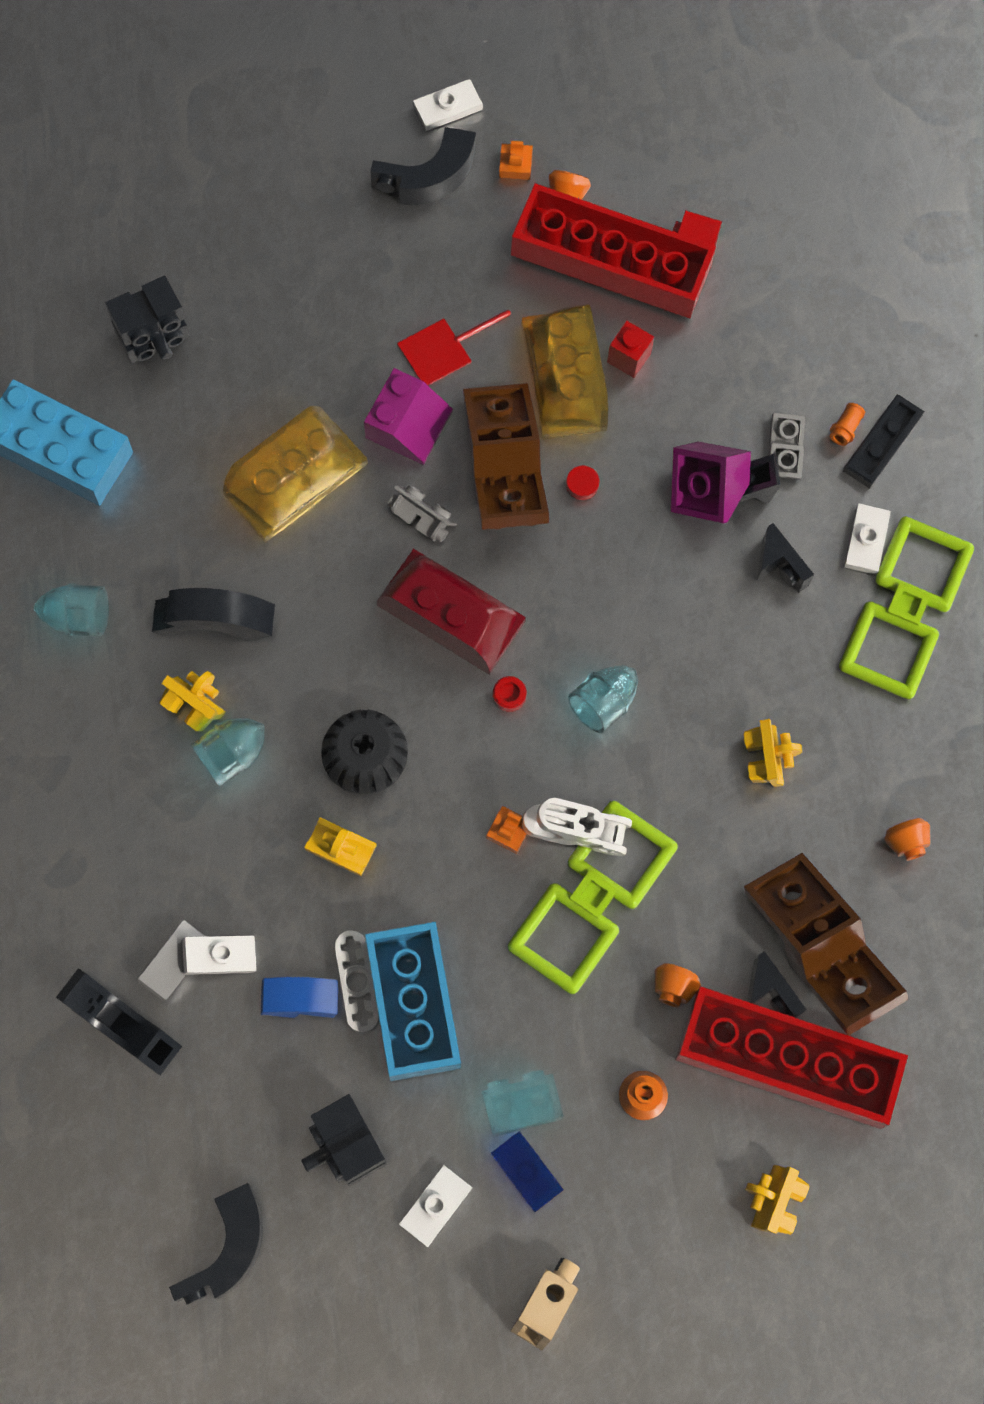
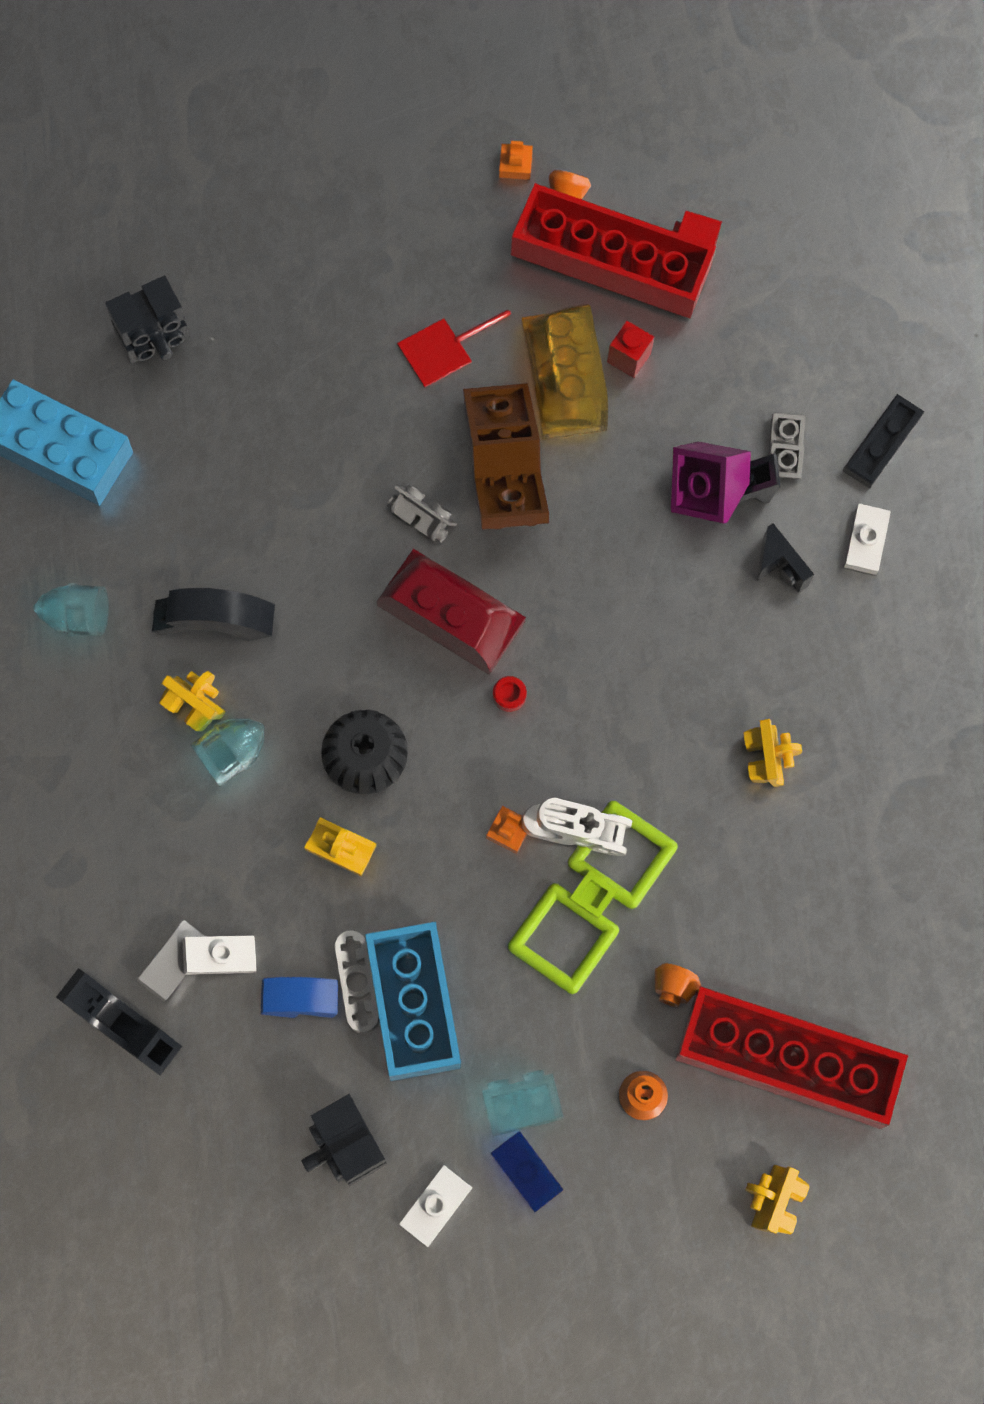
(241, 1248): black arch -> none
(291, 471): clear yellow windscreen -> none
(407, 417): magenta slope -> none
(432, 179): black arch -> none
(447, 105): white plate -> none
(542, 1316): tan torso -> none
(582, 482): red tile -> none
(604, 696): clear light blue helmet -> none
(768, 980): black slope -> none
(826, 943): reddish brown bracket -> none
(843, 430): orange pin -> none
(906, 607): lime bar -> none
(909, 838): orange cone -> none

